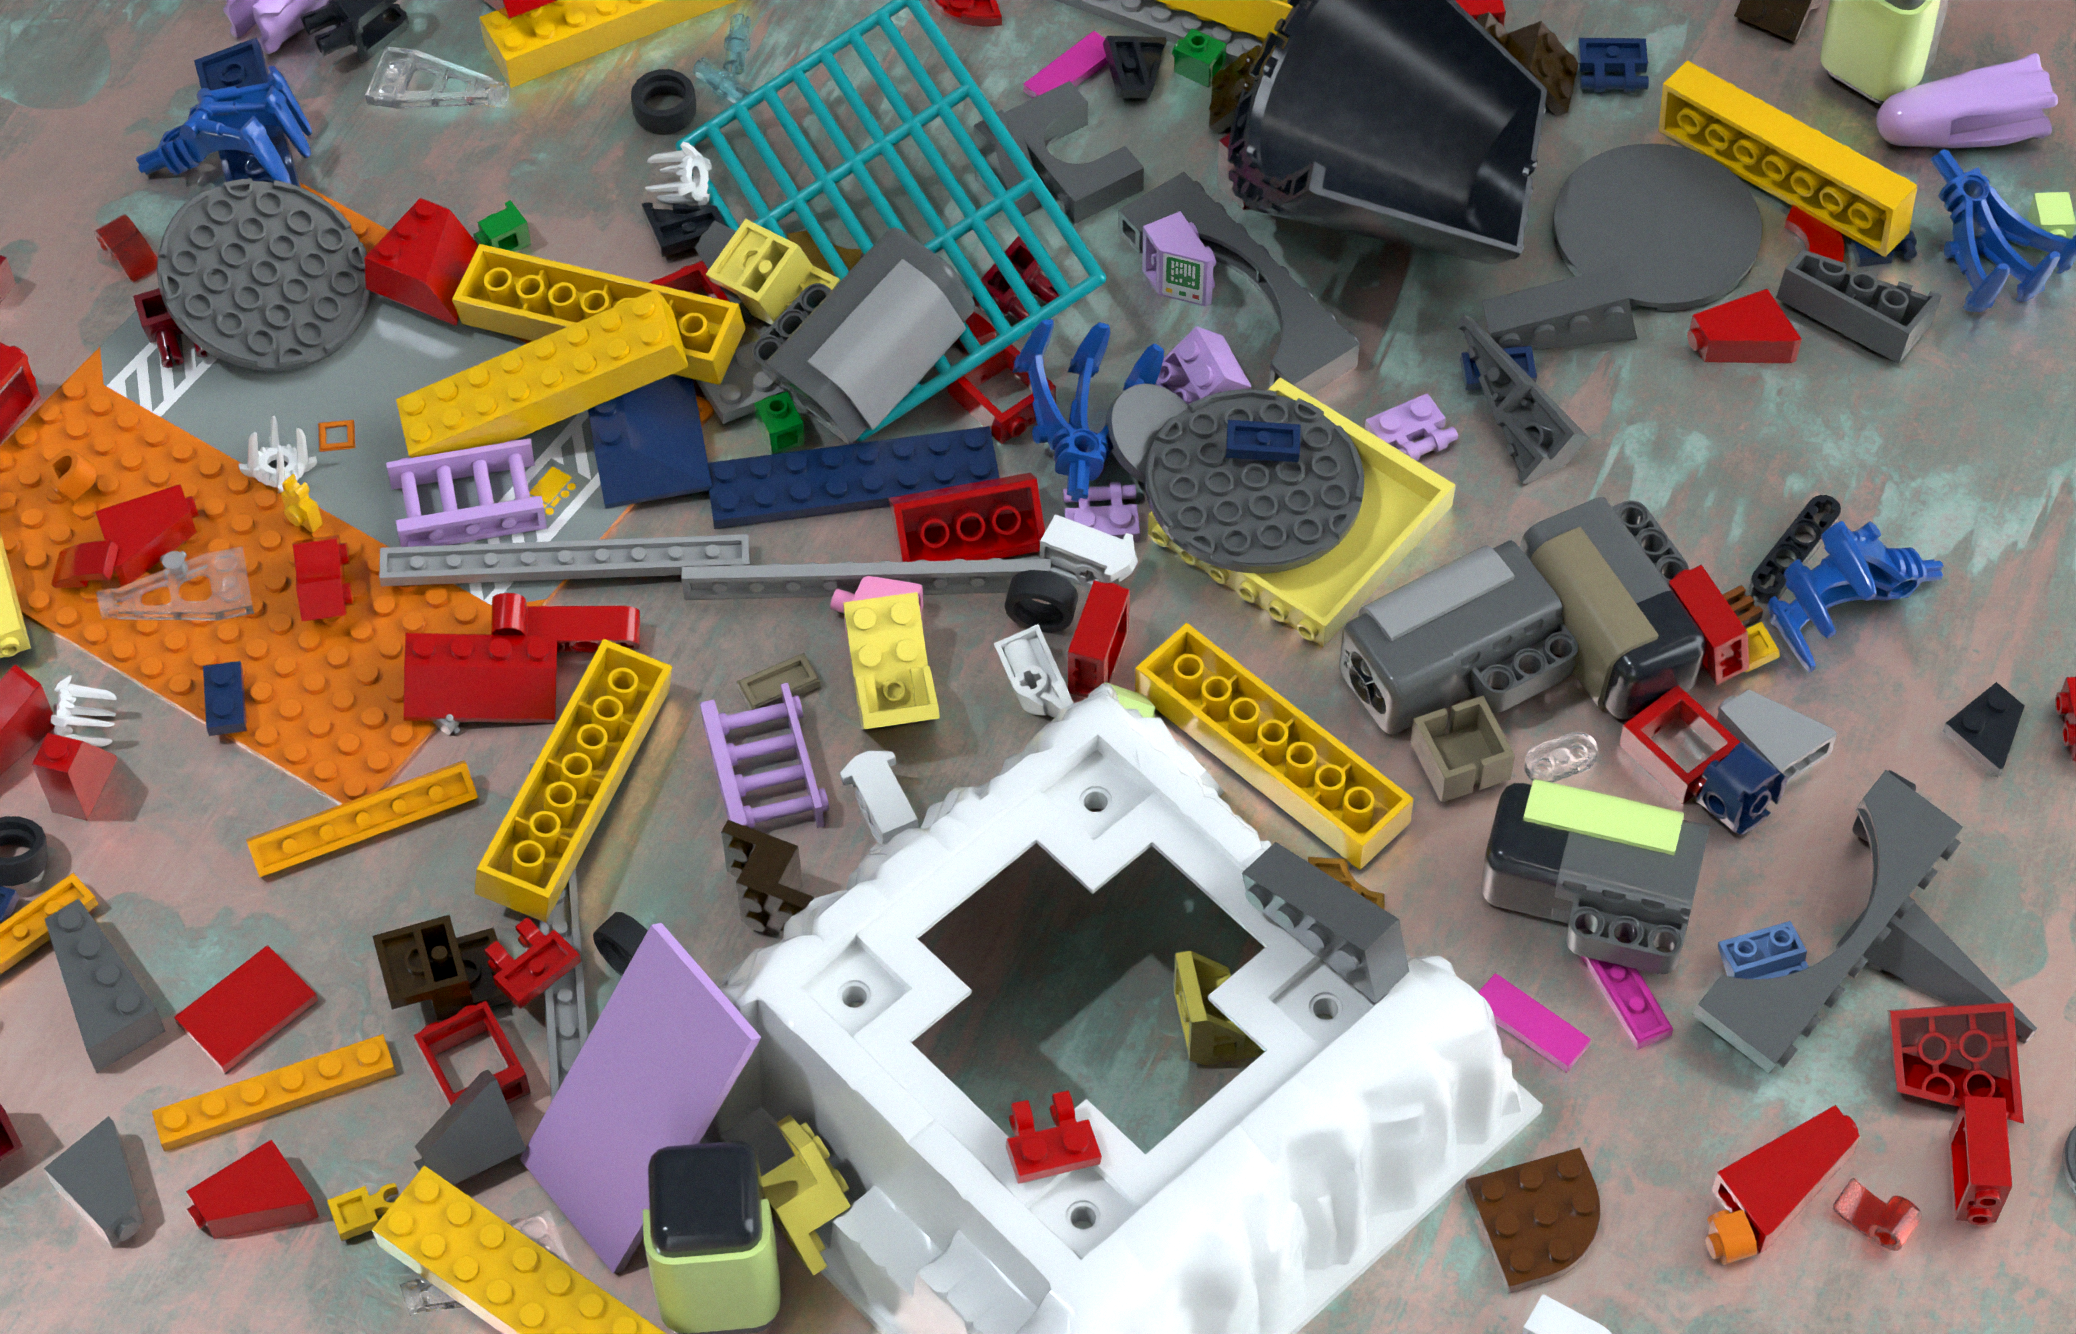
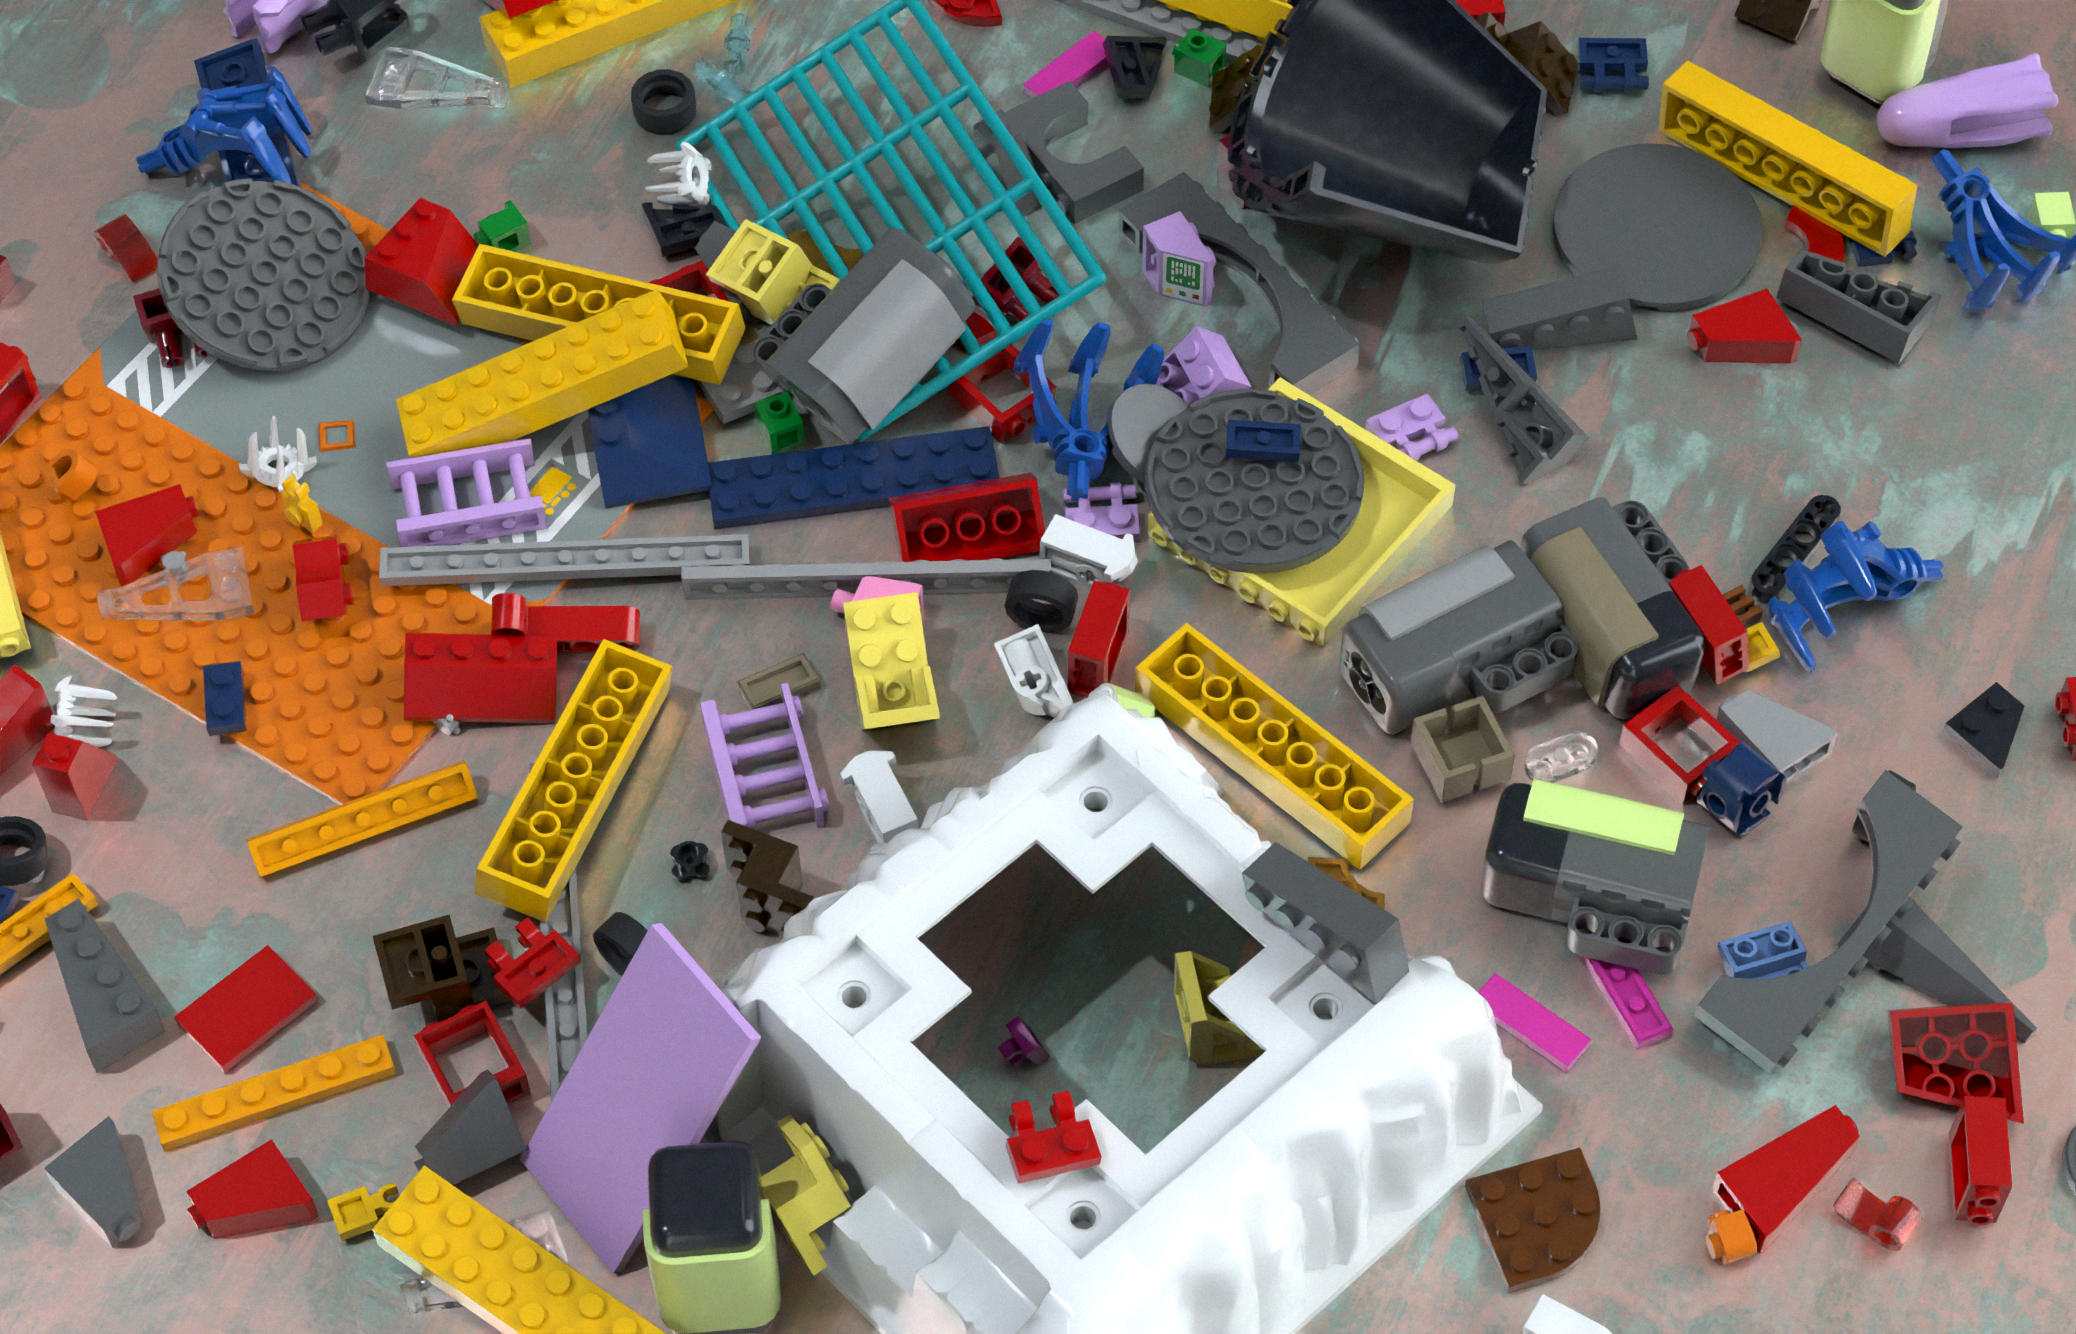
(85, 563): red slope -> none
(686, 851): none -> black plate
(1022, 1044): none -> magenta tile

